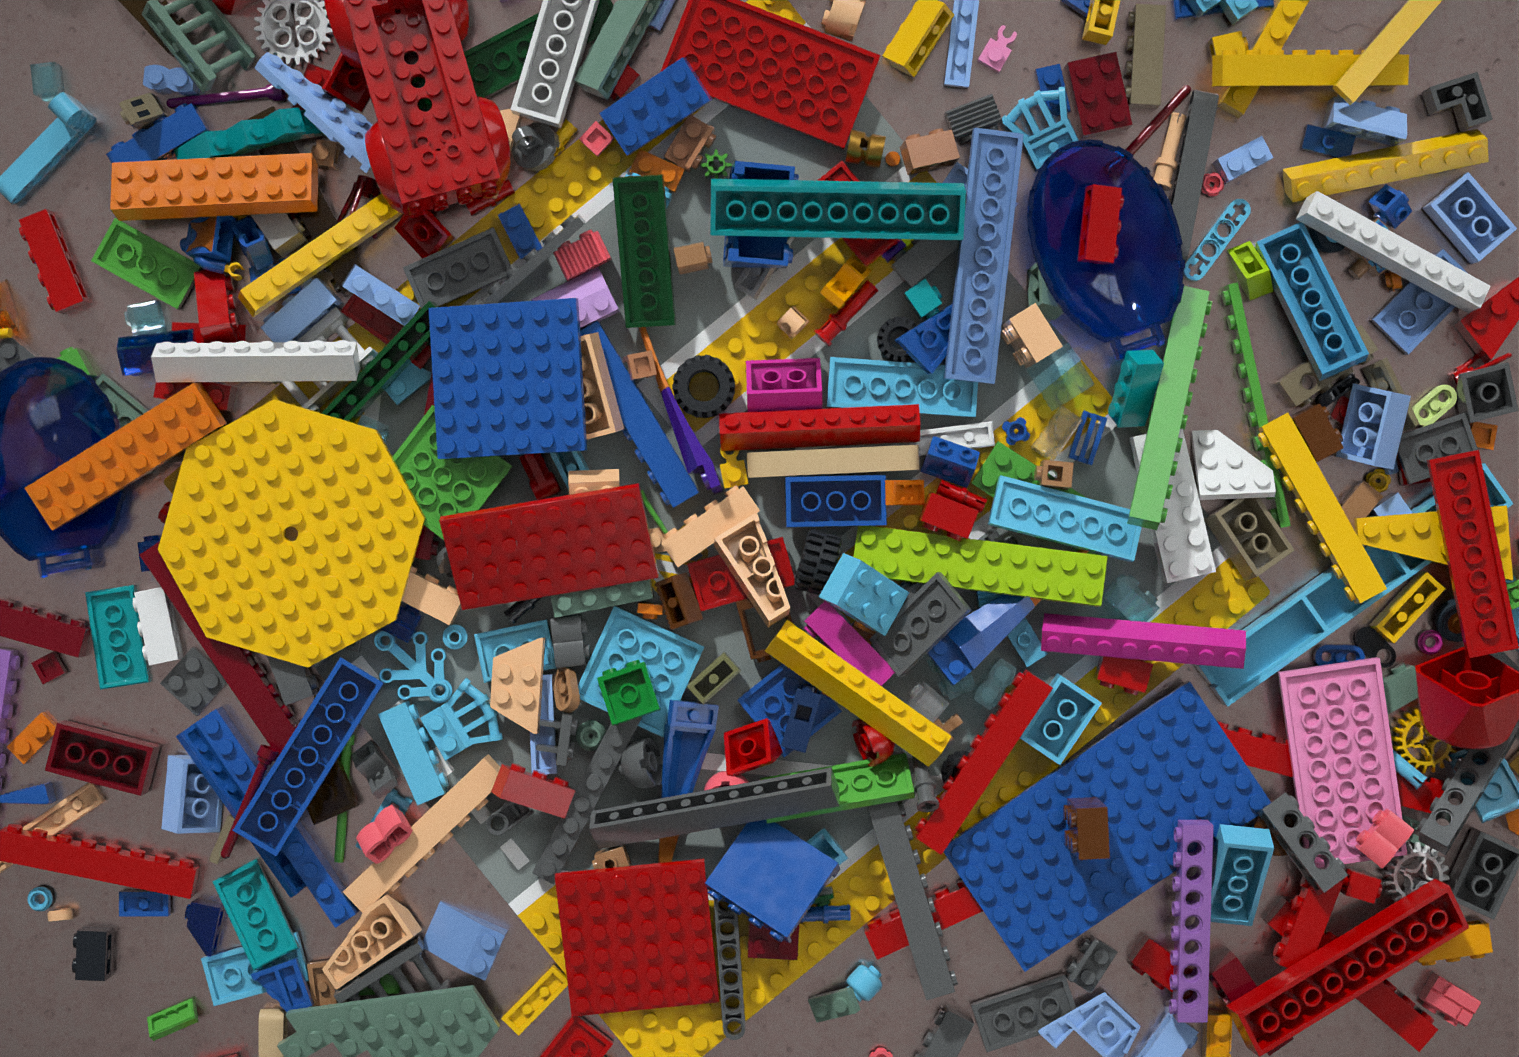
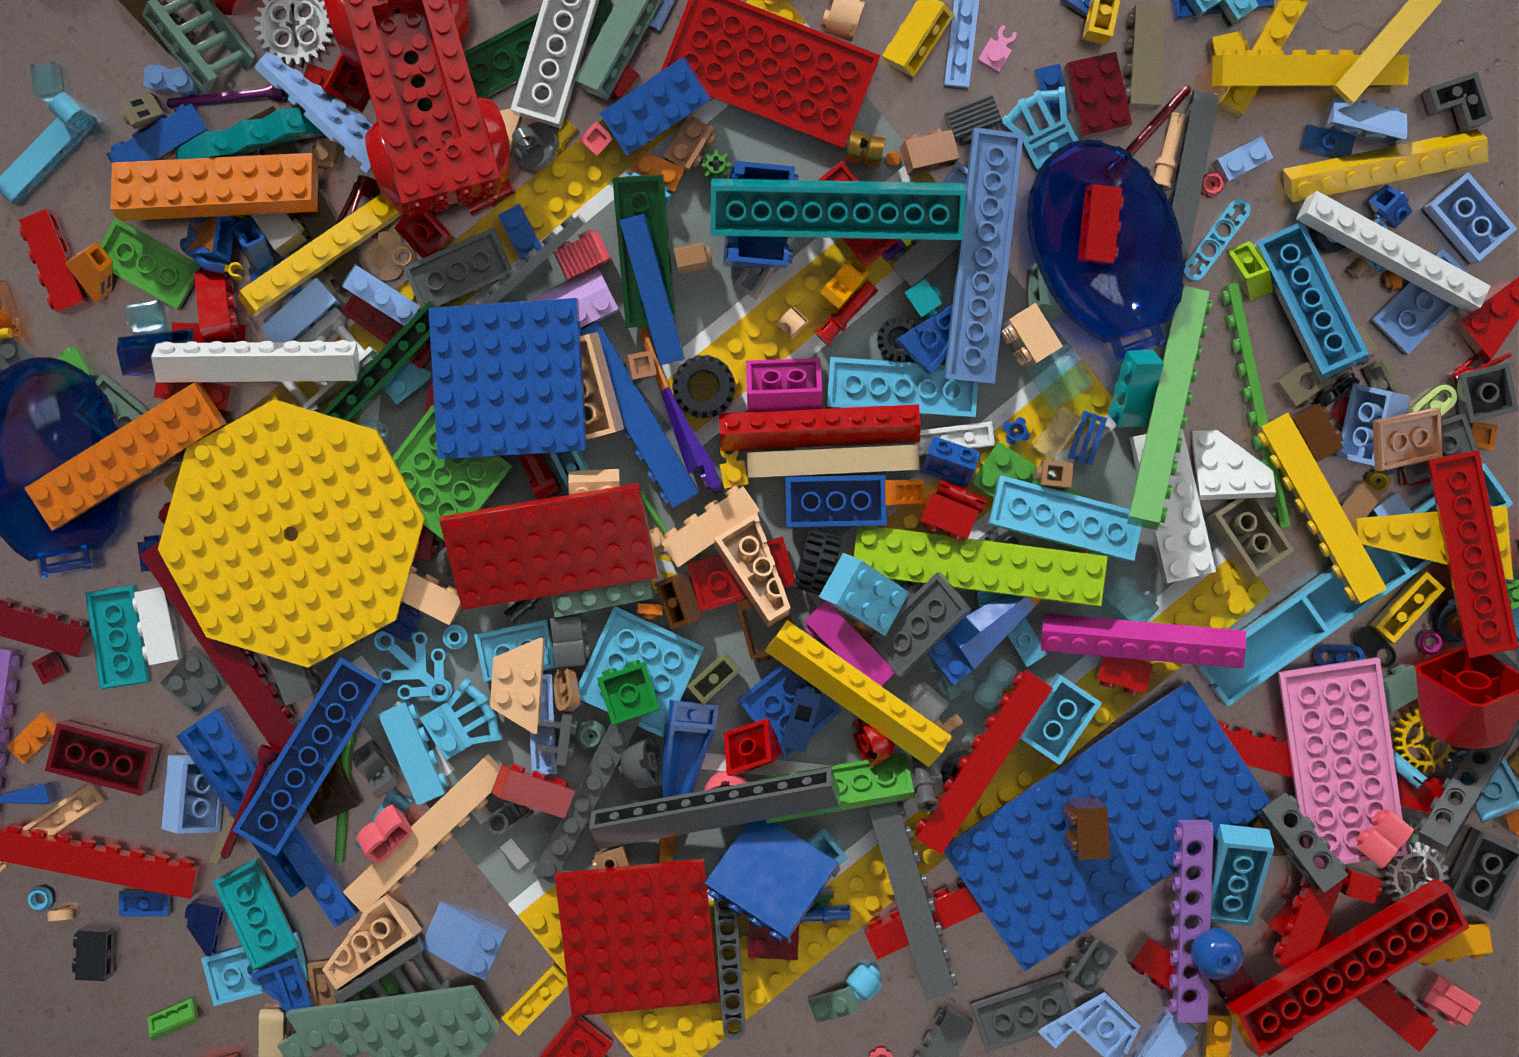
(93, 271): none -> orange slope
(388, 255): none -> light nougat plate
(652, 289): none -> blue tile
(1217, 954): none -> blue cylinder
(1407, 439): none -> nougat tile

